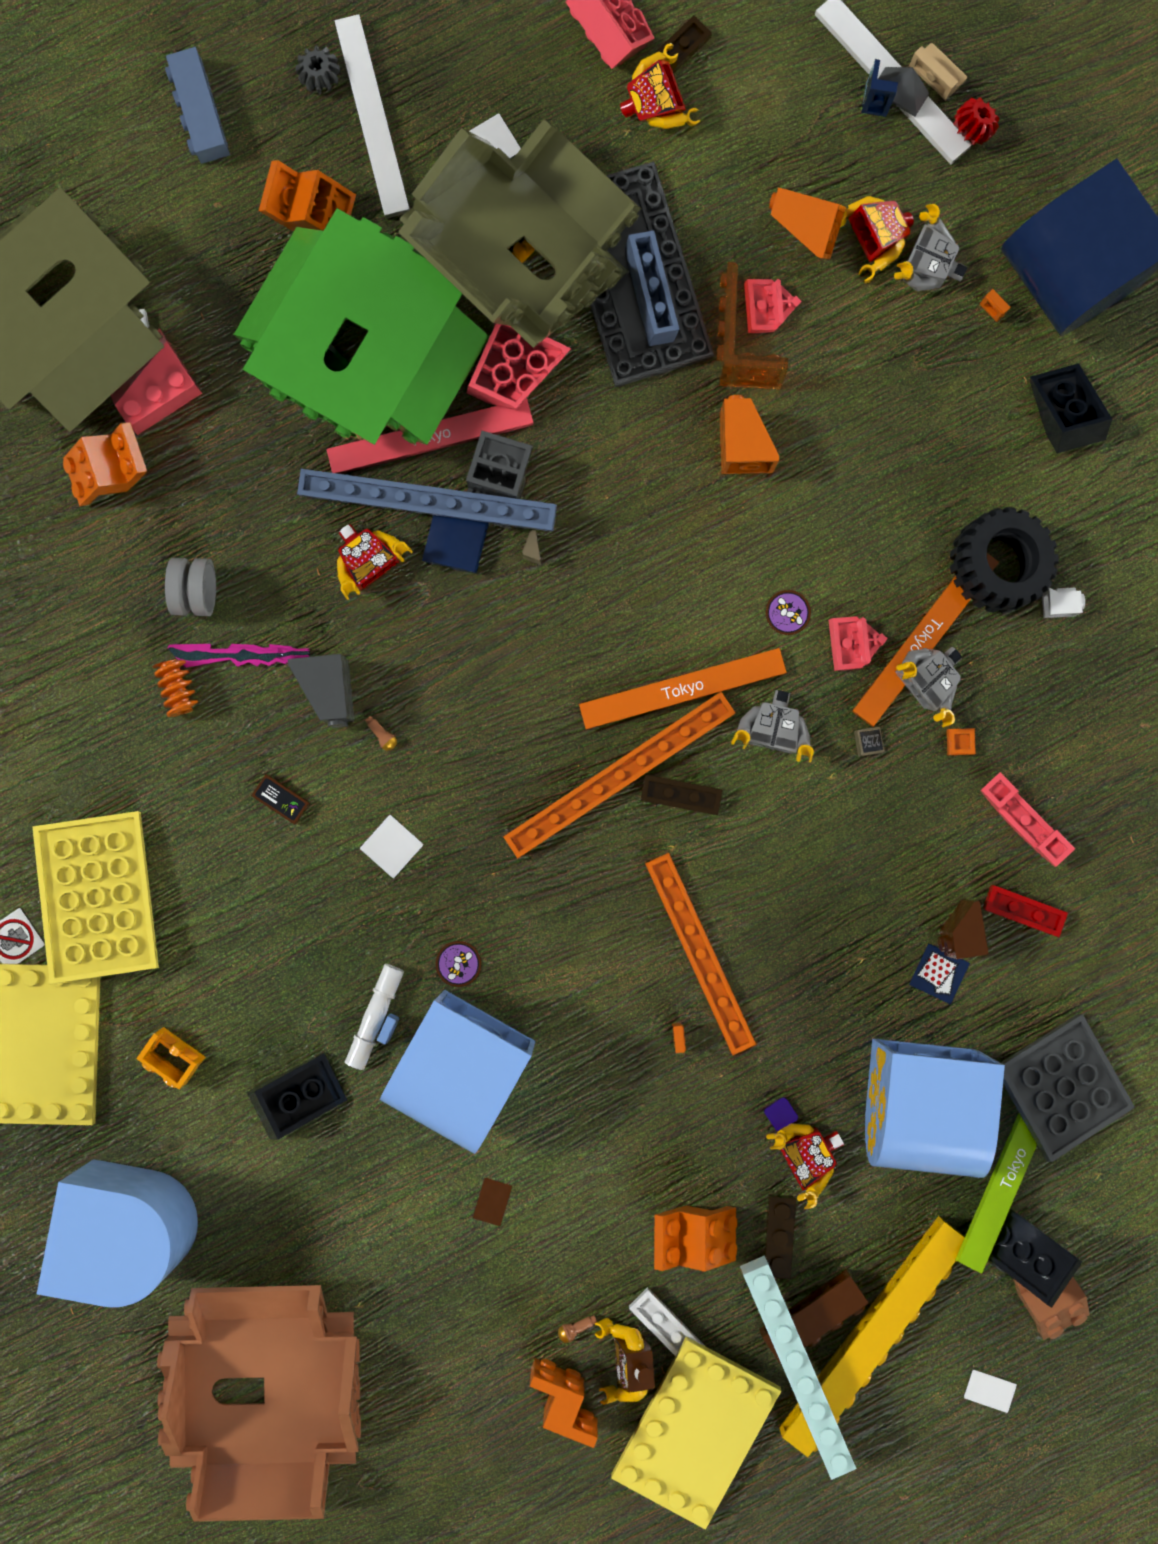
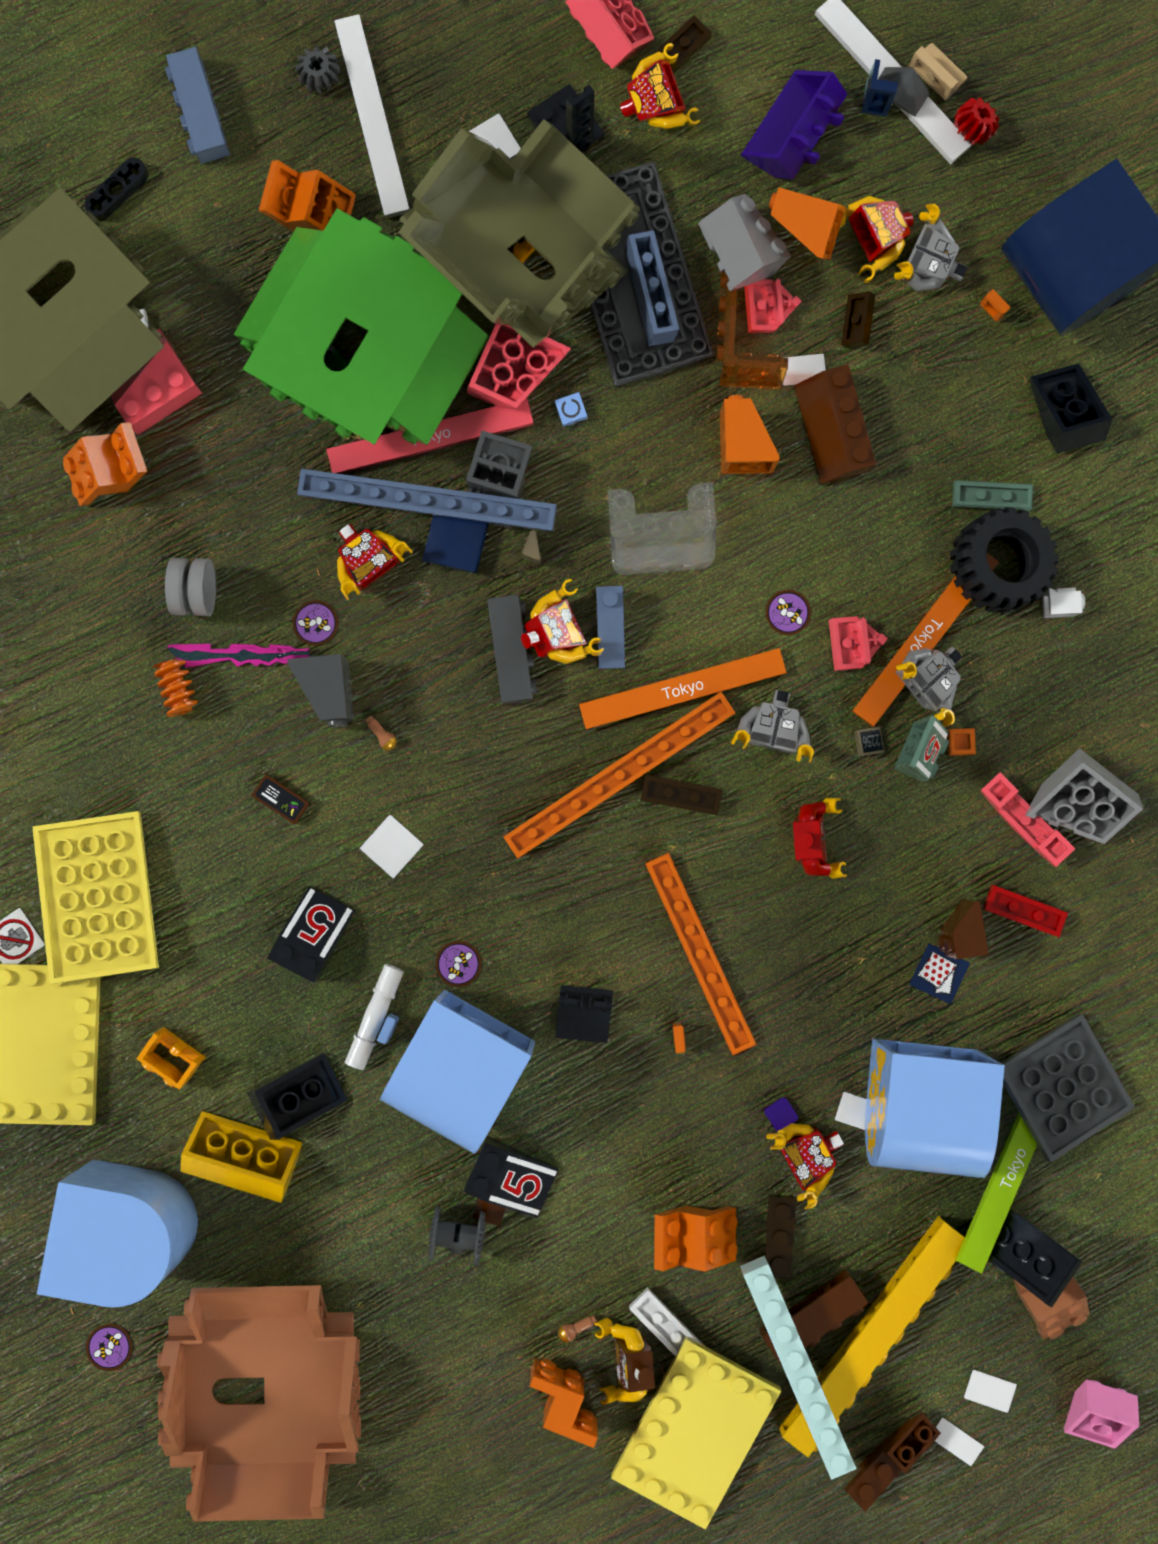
(109, 1347): none -> sticker
(116, 177): none -> black beam
(240, 1157): none -> yellow slope
(311, 935): none -> black slope
(315, 622): none -> sticker
(456, 1236): none -> dark grey hose
(510, 654): none -> dark grey brick
(510, 1178): none -> black slope
(555, 630): none -> torso
(570, 115): none -> black bracket
(570, 409): none -> light blue tile
(584, 1014): none -> black hinge
(610, 626): none -> sand blue slope
(663, 538): none -> clear windscreen
(743, 242): none -> light grey wedge
(796, 123): none -> dark purple piece
(803, 367): none -> white sticker
(811, 841): none -> red torso
(835, 425): none -> reddish brown slope
(852, 1110): none -> white sticker
(858, 320): none -> dark brown plate
(891, 1457): none -> reddish brown slope
(922, 749): none -> sand green slope
(958, 1442): none -> white sticker
(992, 495): none -> sand green tile
(1085, 799): none -> light grey wedge
(1102, 1414): none -> bright pink slope

